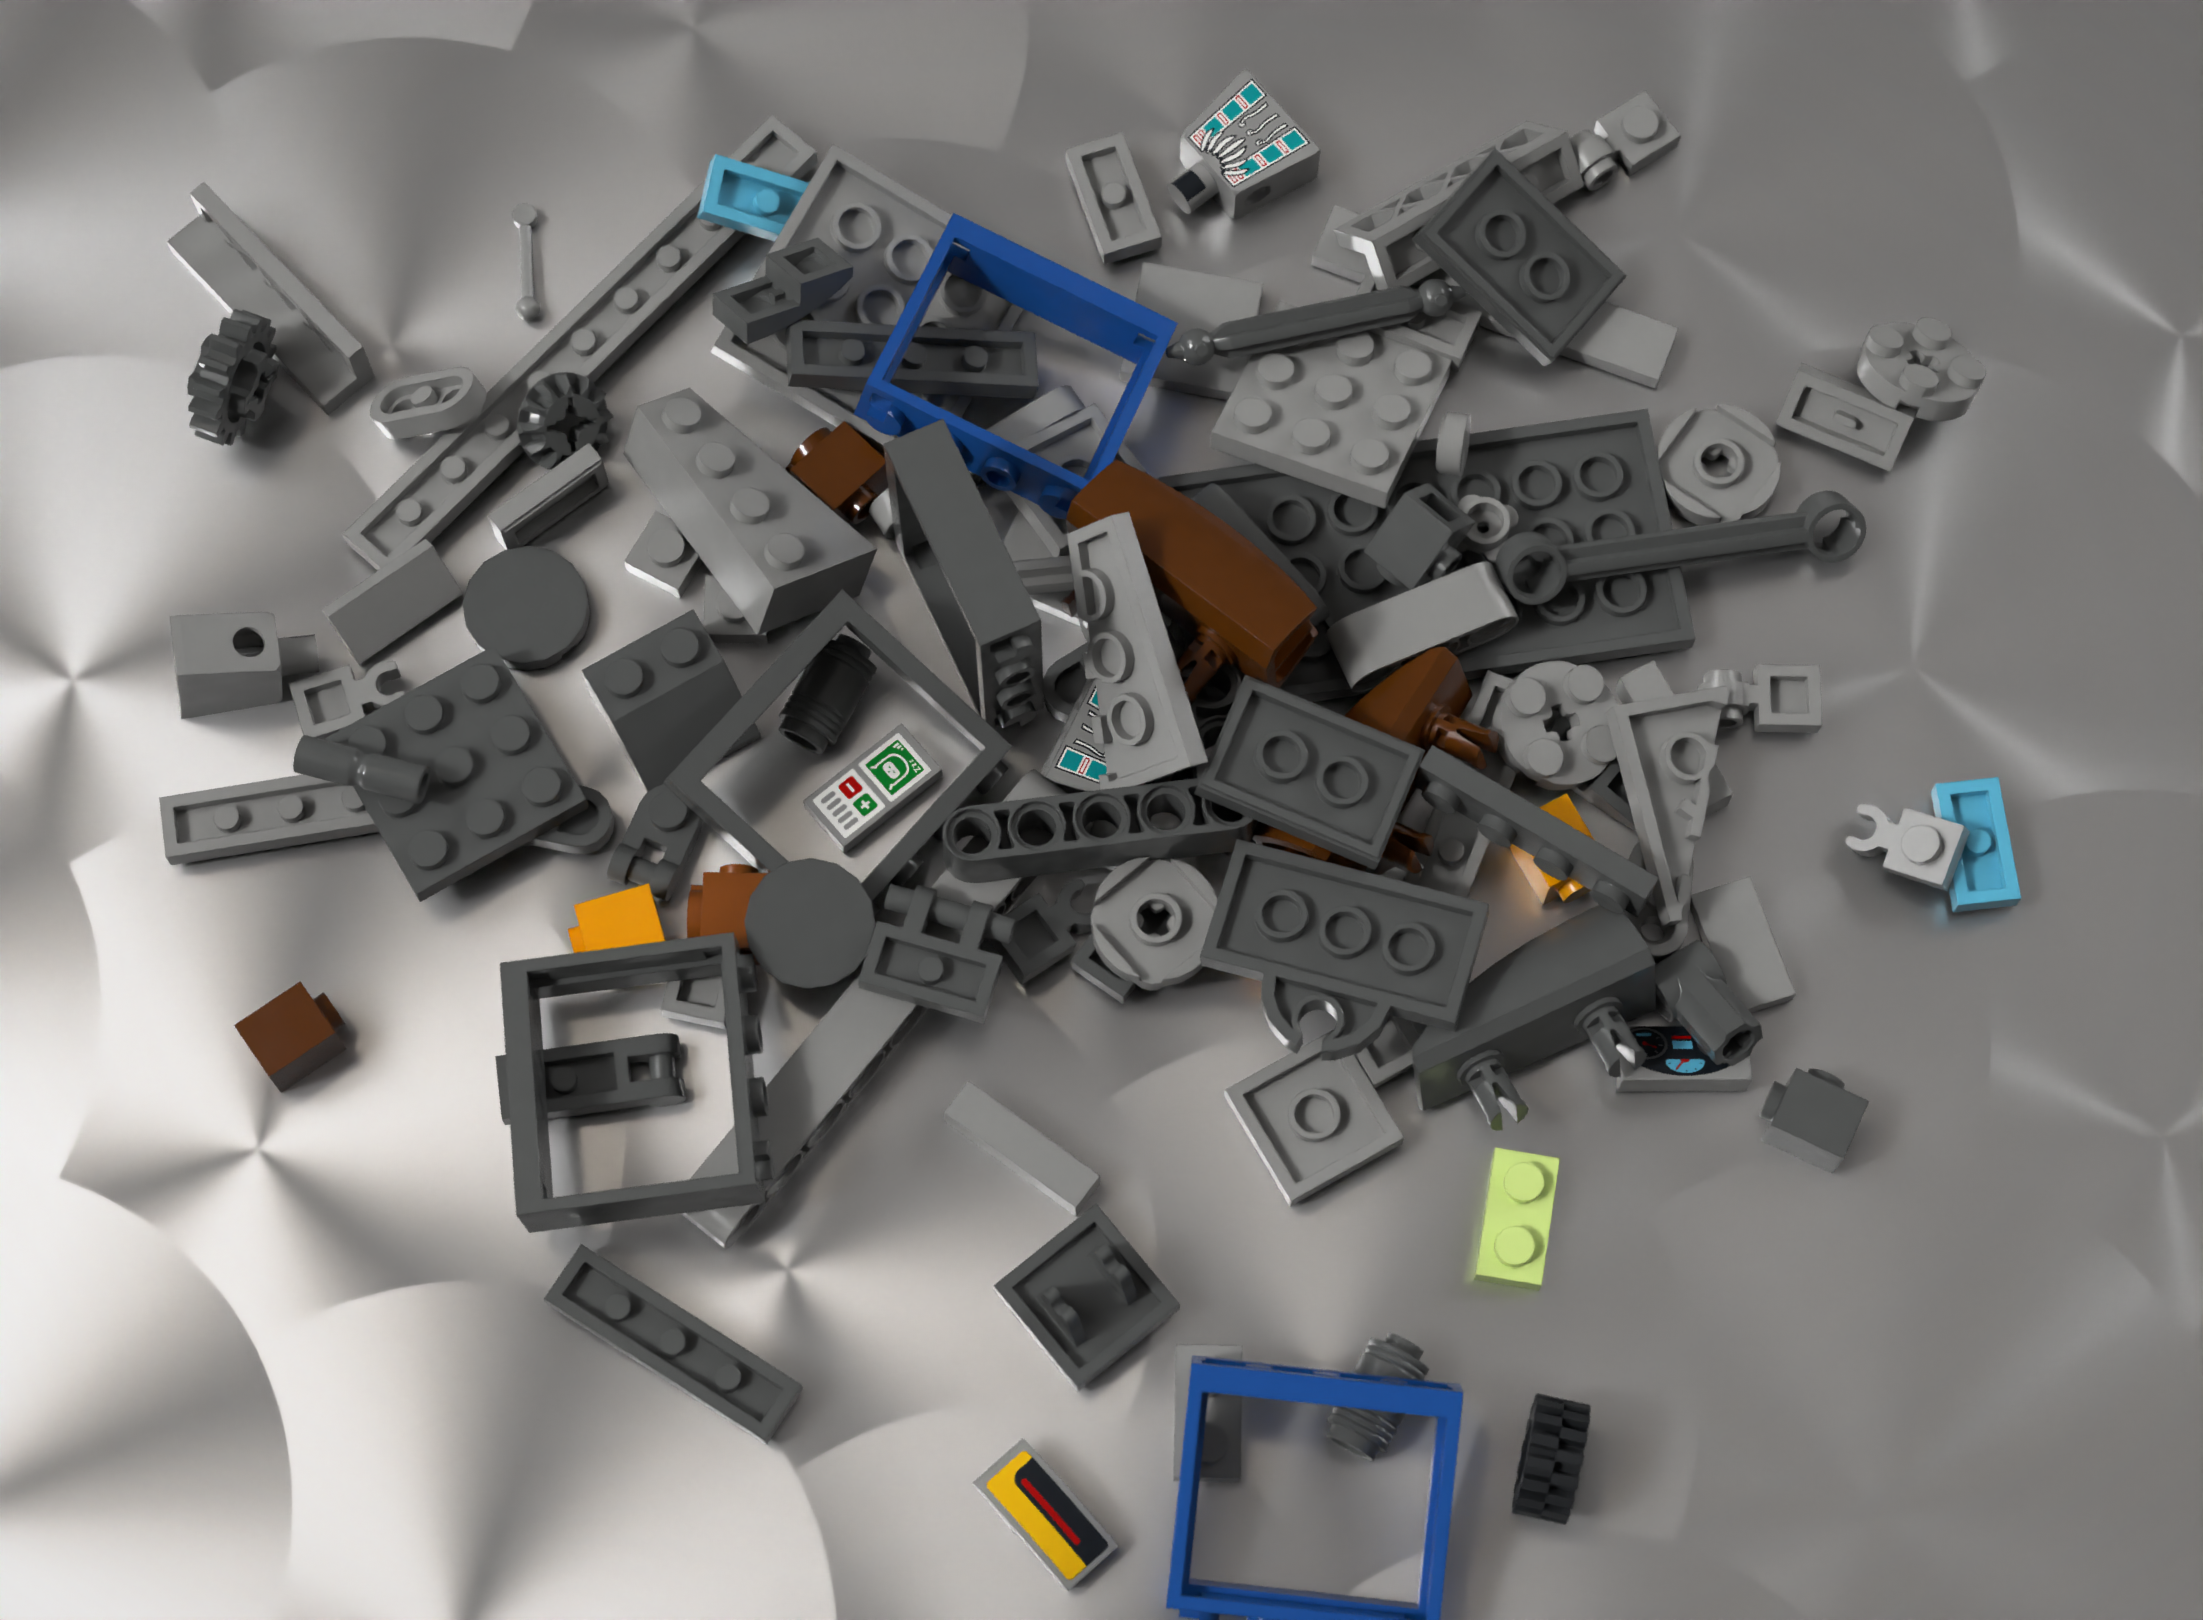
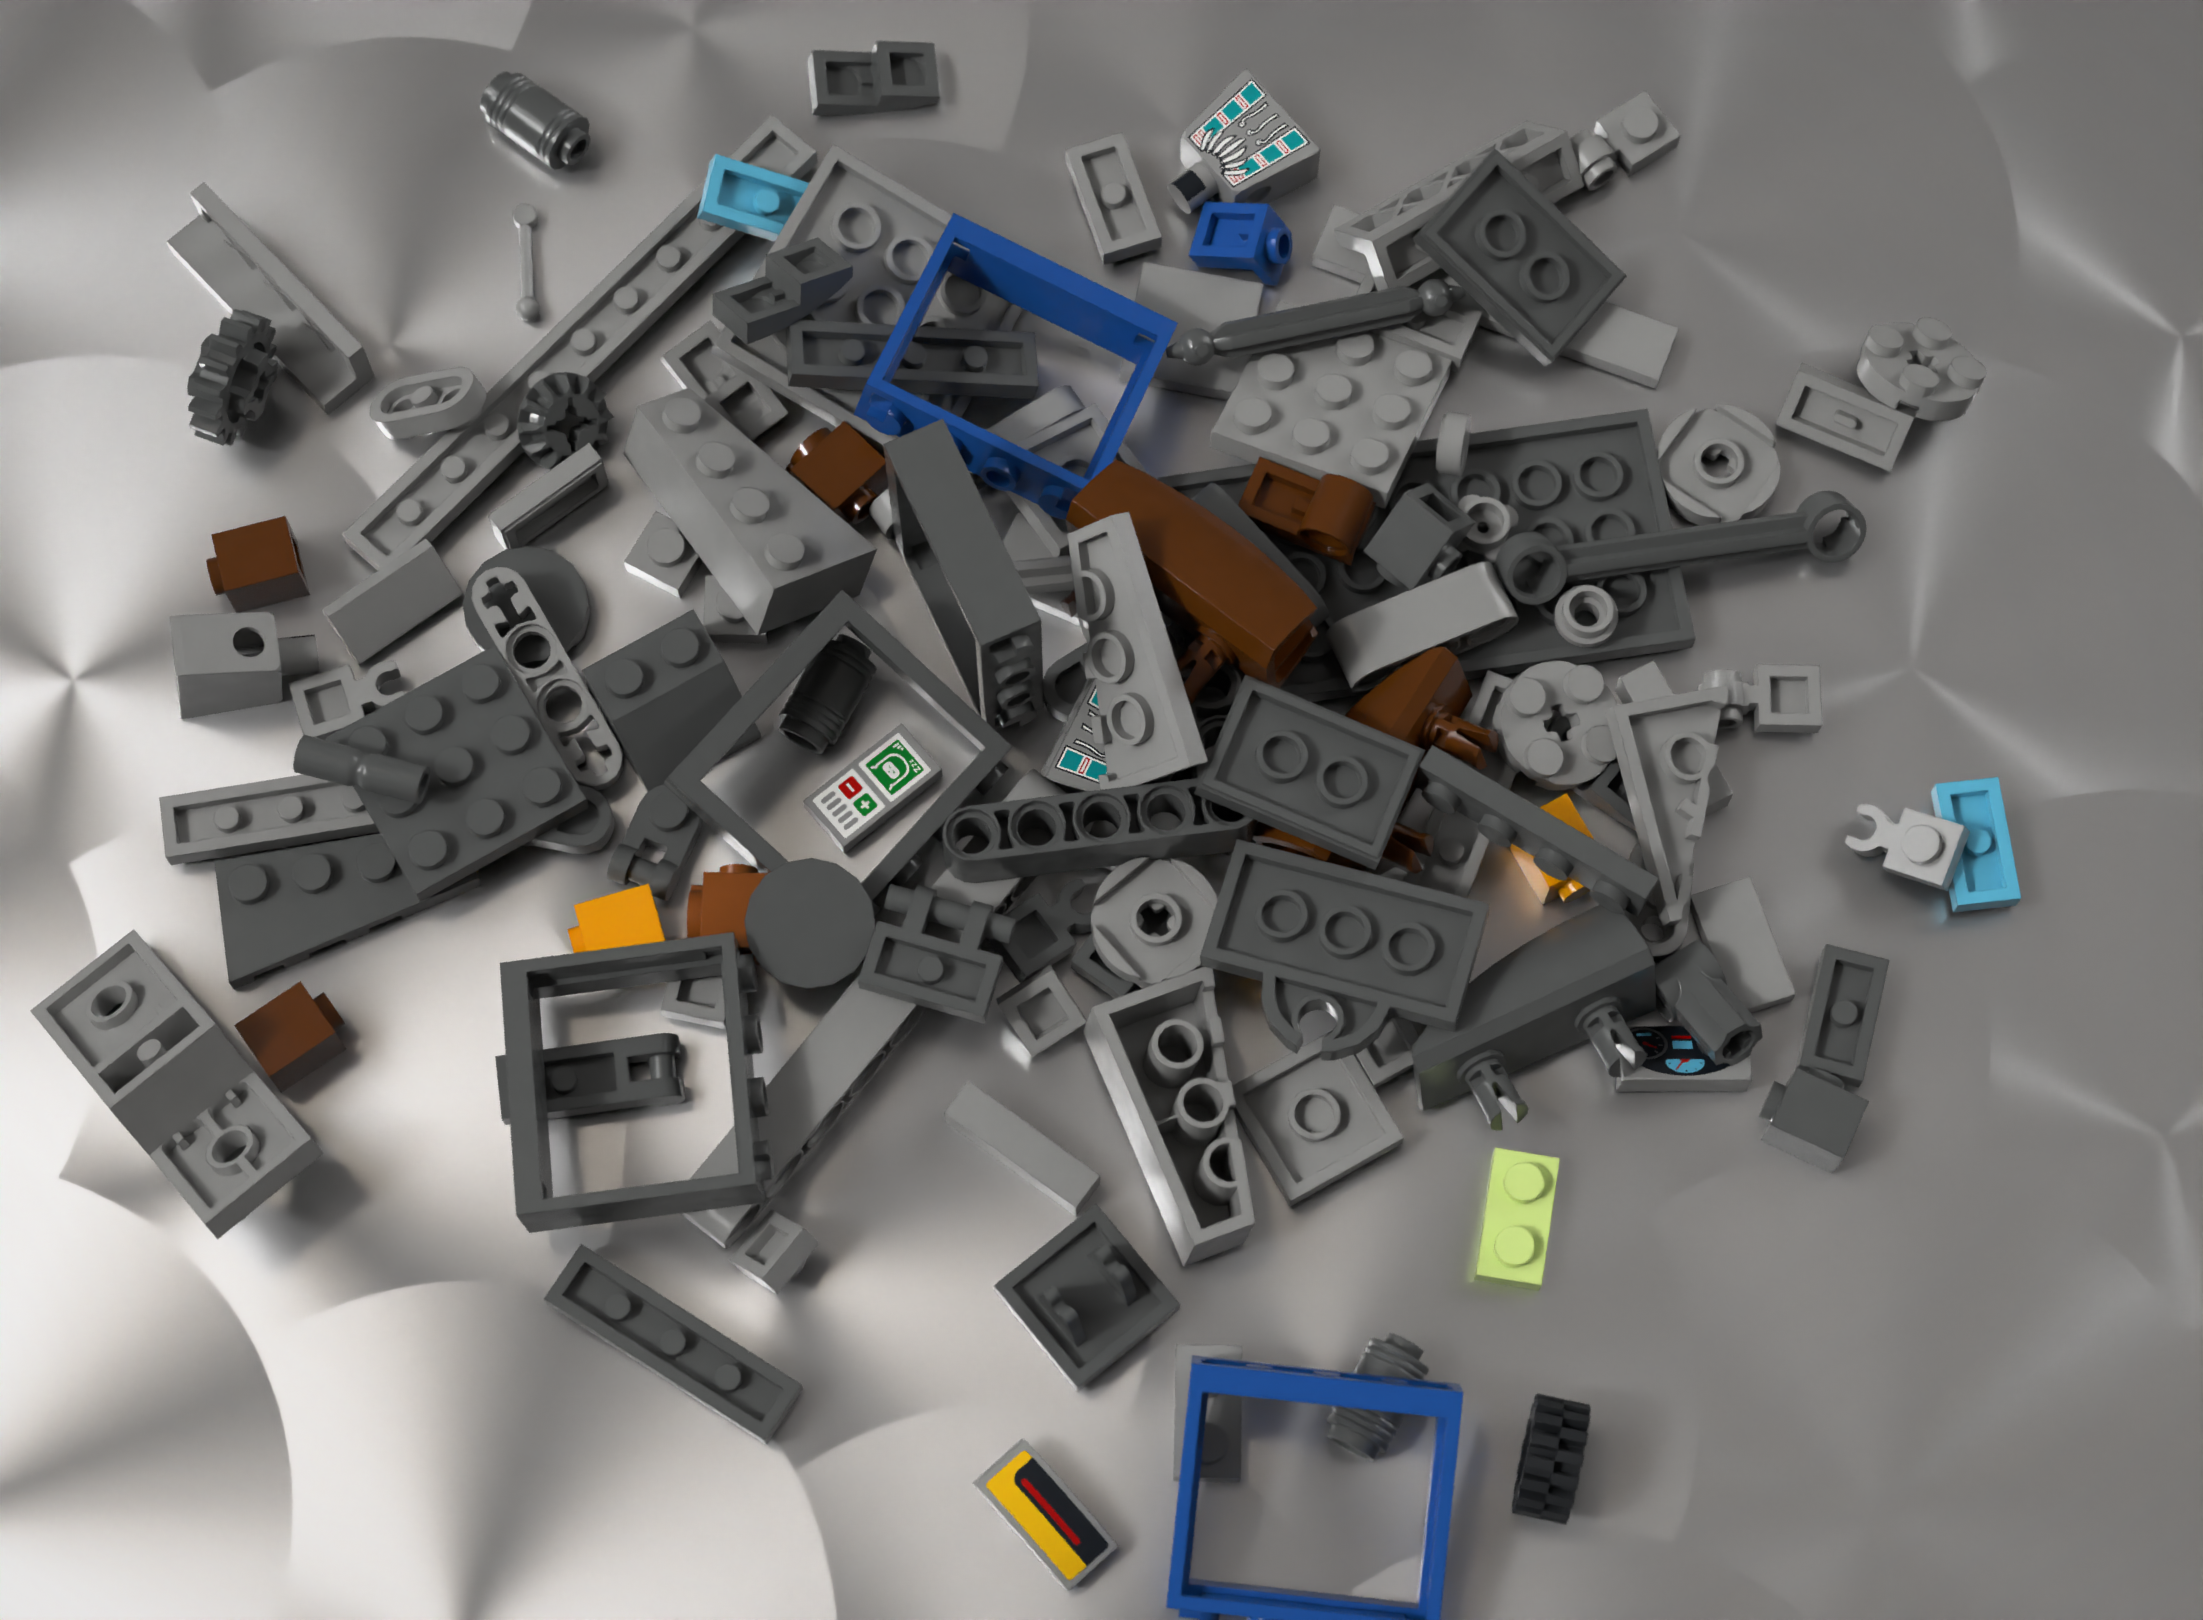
(176, 1083): none -> light grey bracket
(257, 565): none -> reddish brown brick
(311, 896): none -> dark grey wing
(535, 120): none -> dark grey head
(552, 676): none -> light grey beam
(727, 389): none -> light grey slope
(774, 1252): none -> light grey plate
(877, 81): none -> dark grey slope
(1041, 1010): none -> light grey plate
(1176, 1103): none -> light grey wedge
(1242, 239): none -> blue bracket
(1313, 513): none -> reddish brown plate
(1589, 599): none -> light grey plate
(1843, 1013): none -> dark grey plate

